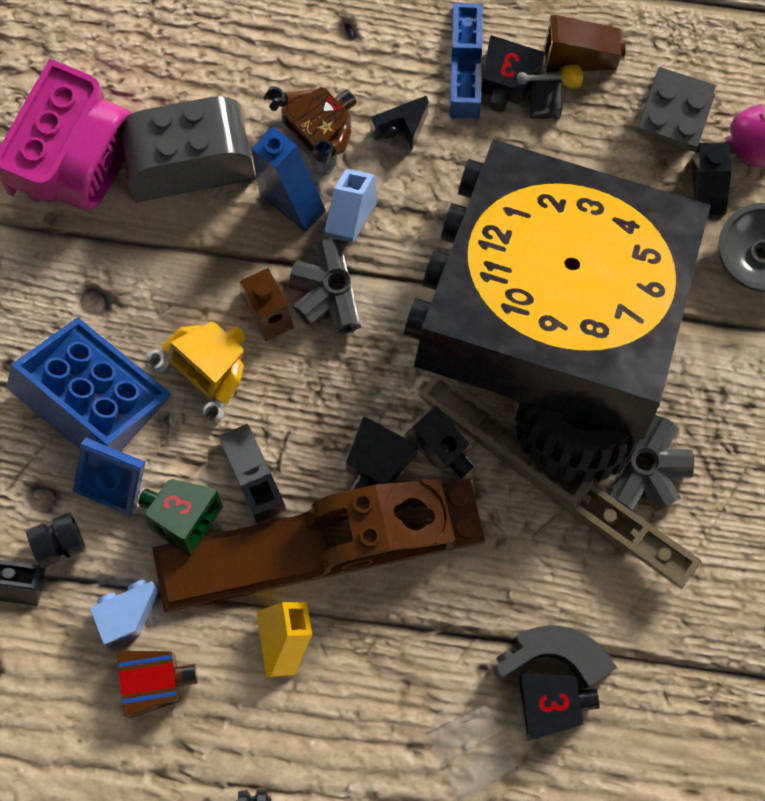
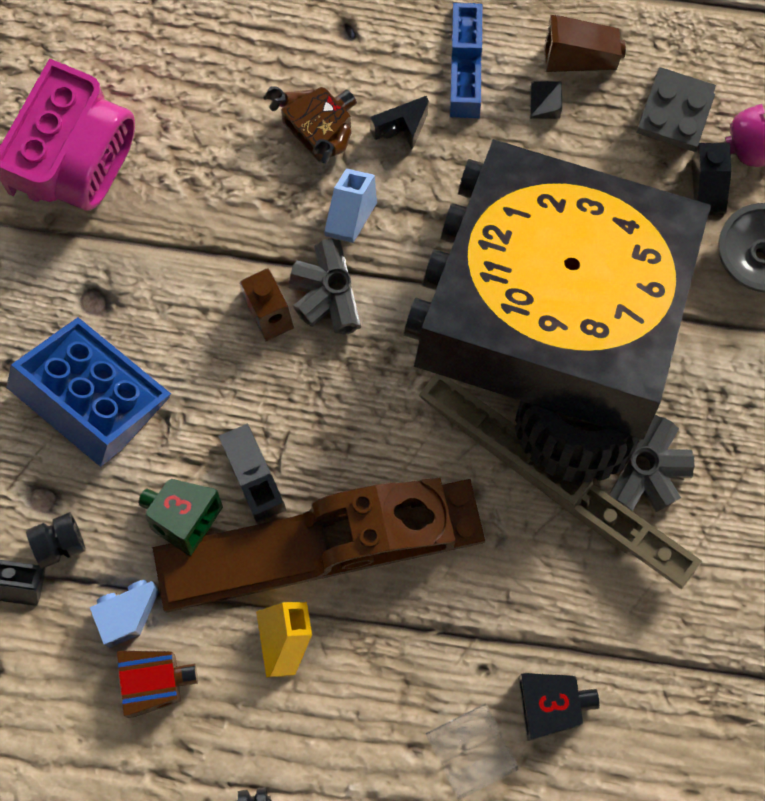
(108, 476): blue plate -> none
(185, 148): dark grey brick -> none
(207, 359): yellow torso -> none
(286, 180): blue slope -> none
(378, 455): black torso -> none
(437, 429): black torso -> none
(502, 66): black torso -> none
(562, 643): dark grey arch -> none
(569, 75): hinge -> none

